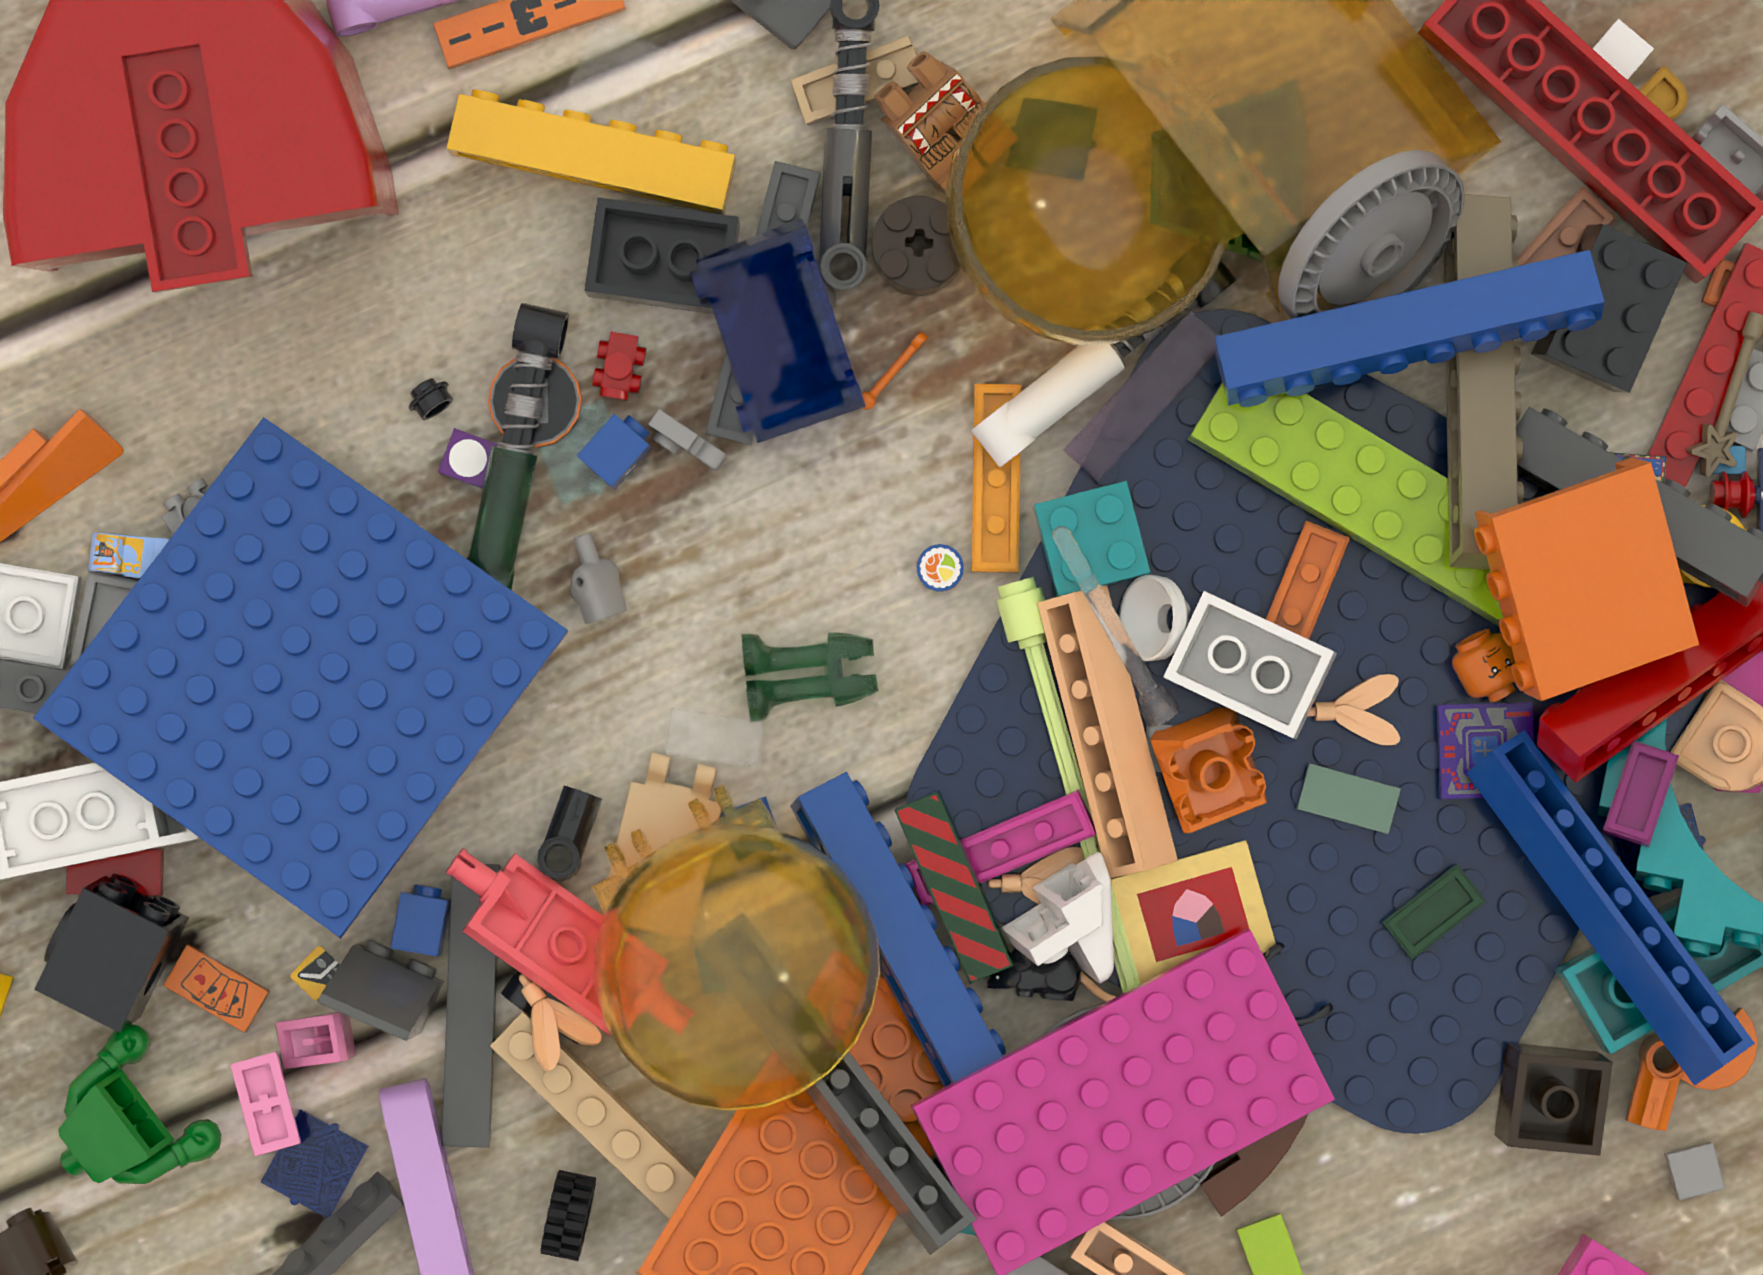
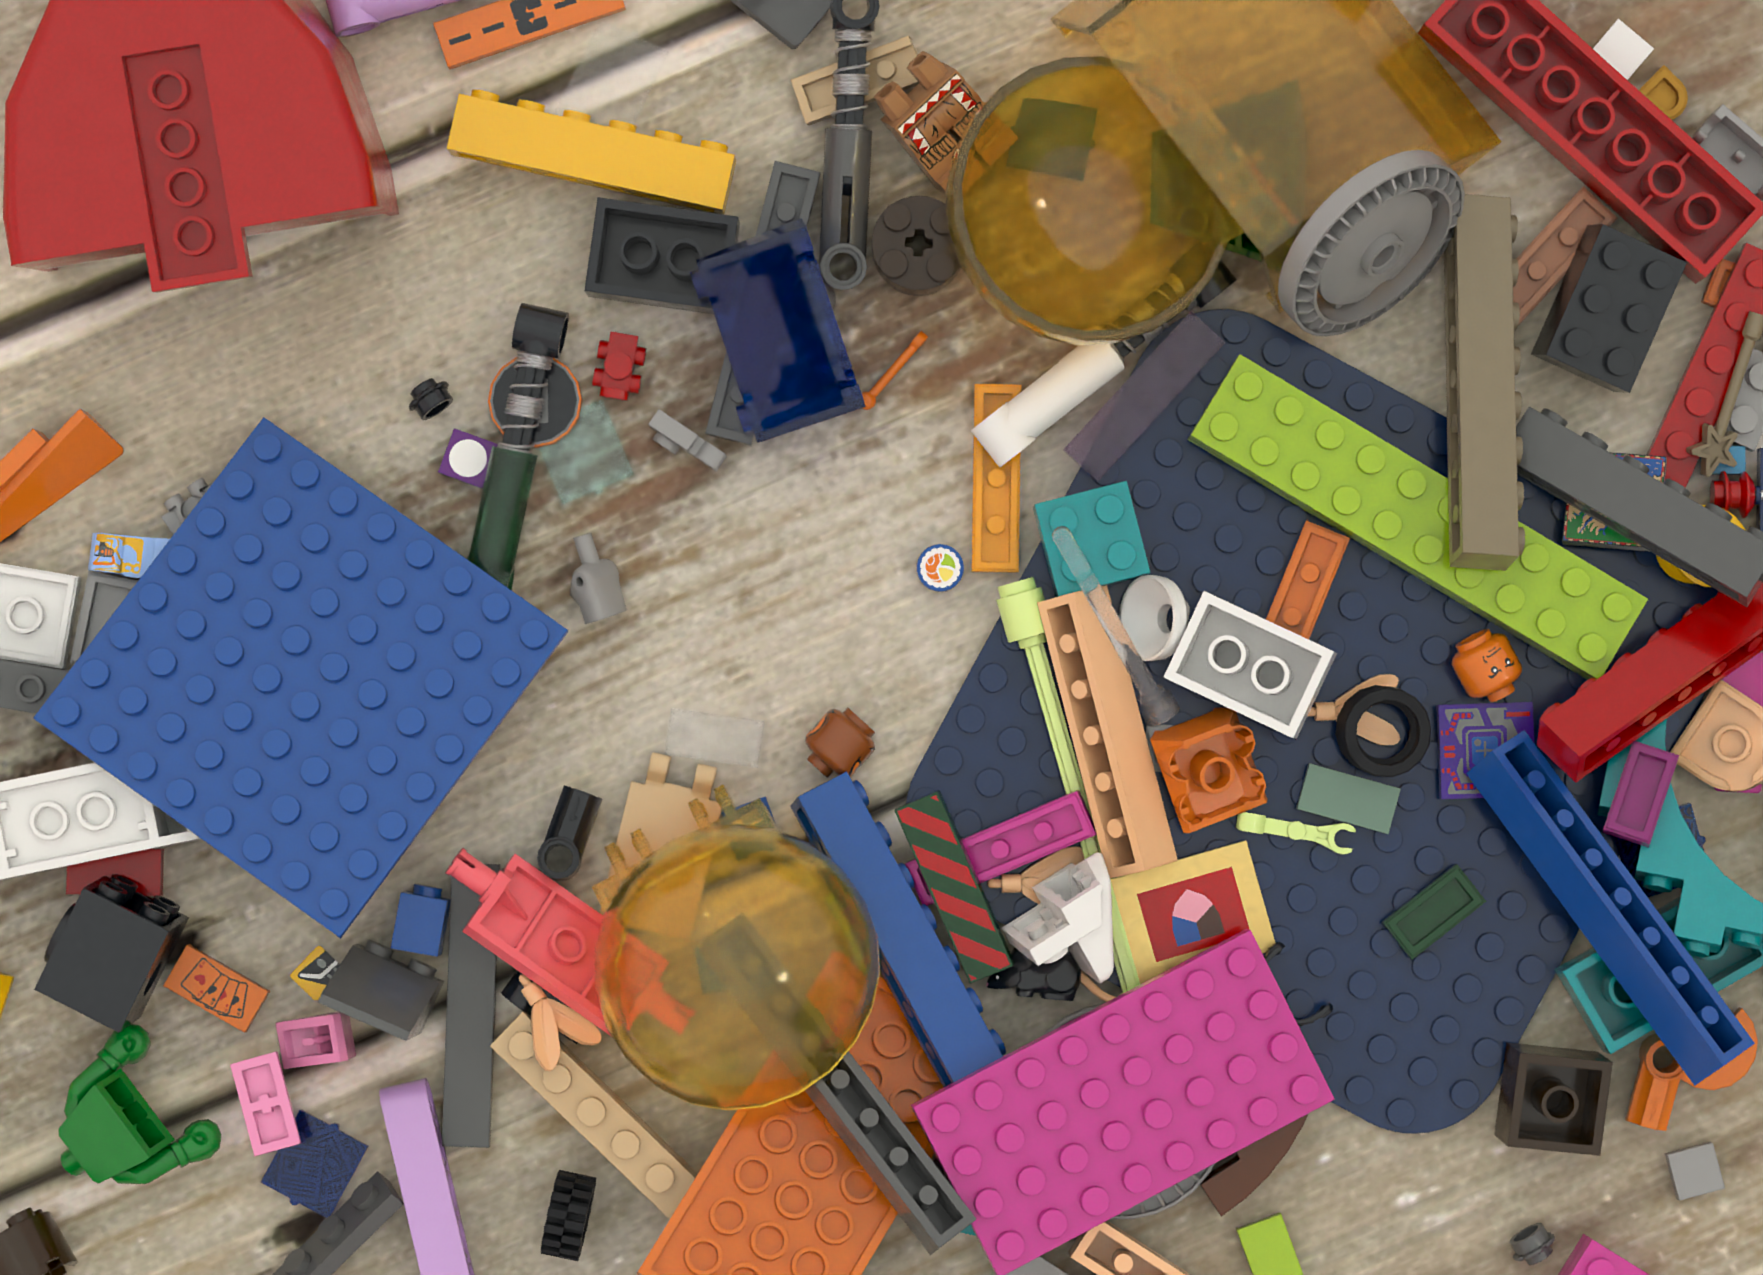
(616, 449): blue brick -> none
(763, 659): clear green piece -> none
(839, 743): none -> dark orange head
(1294, 830): none -> yellowish green piece
(1409, 329): blue brick -> none
(1418, 734): none -> black tyre
(1532, 1244): none -> dark grey plate
(1586, 581): orange panel -> none

